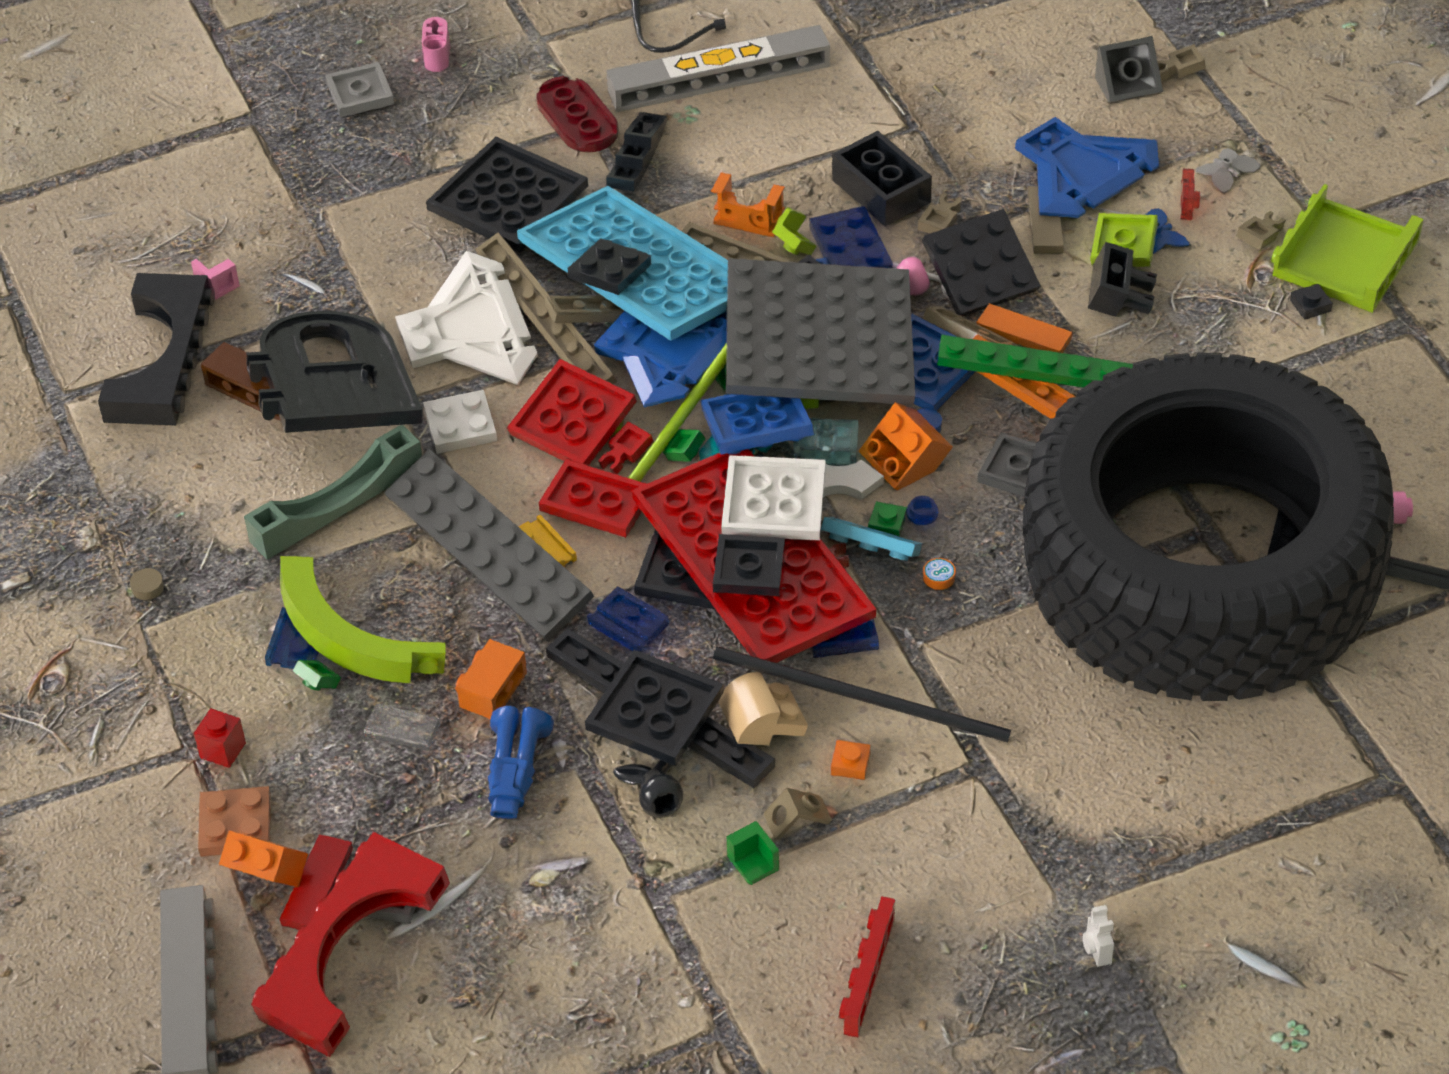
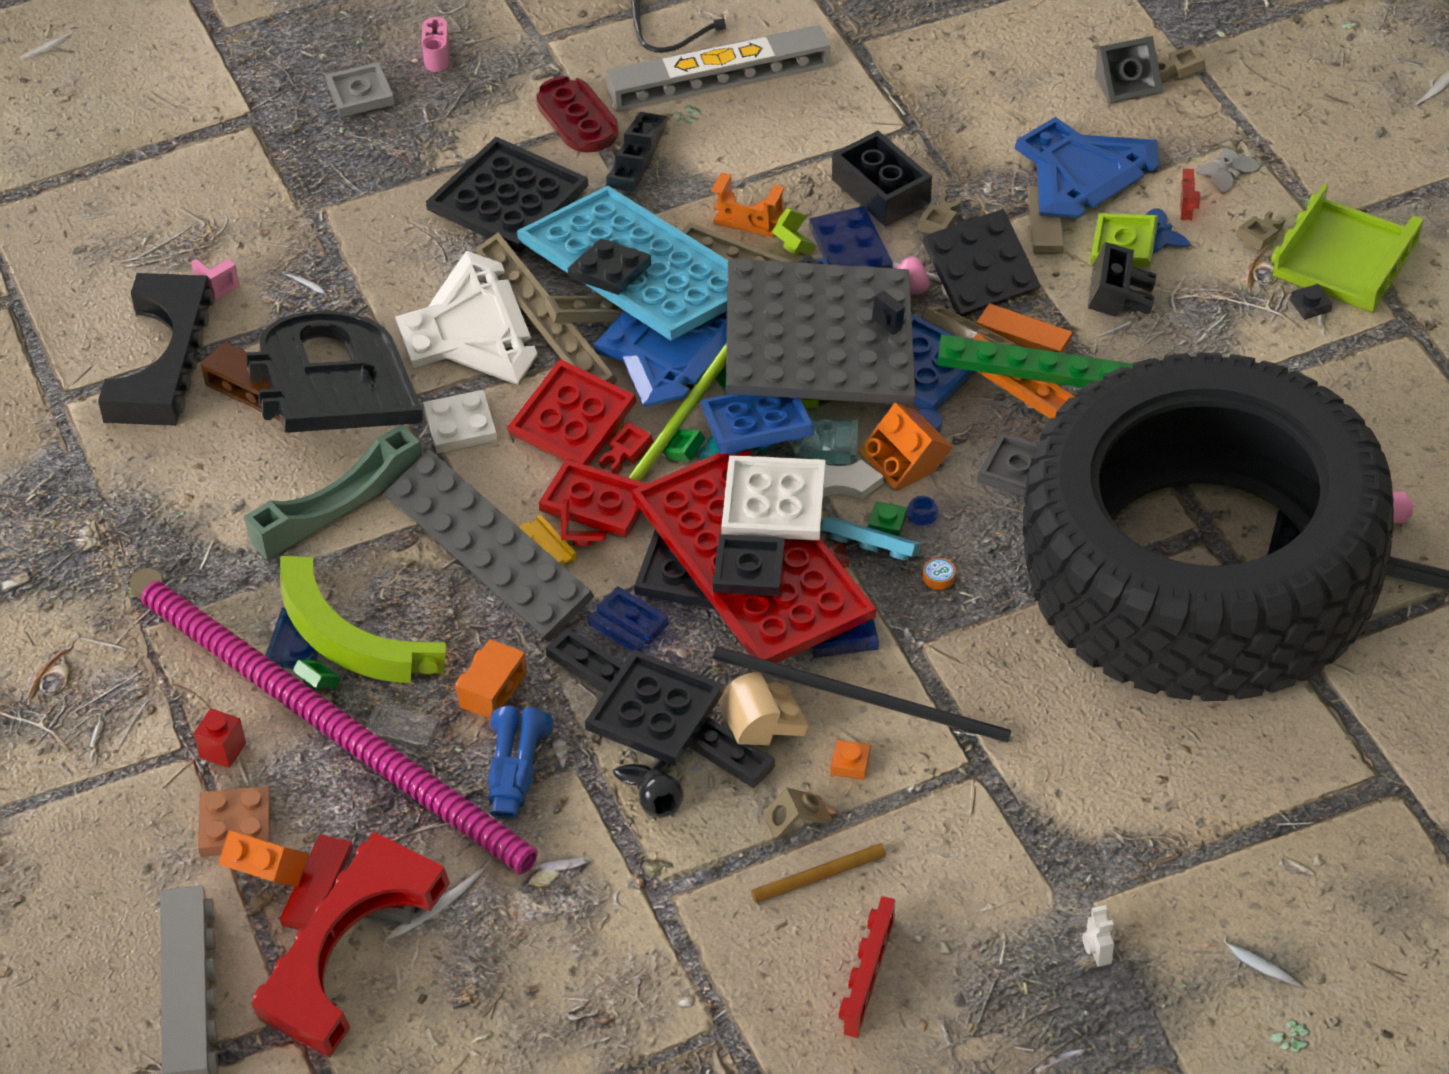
(341, 728): none -> dark pink piece
(580, 538): none -> red bracket
(752, 853): green panel -> none
(817, 873): none -> pearl gold bar
(888, 312): none -> black plate

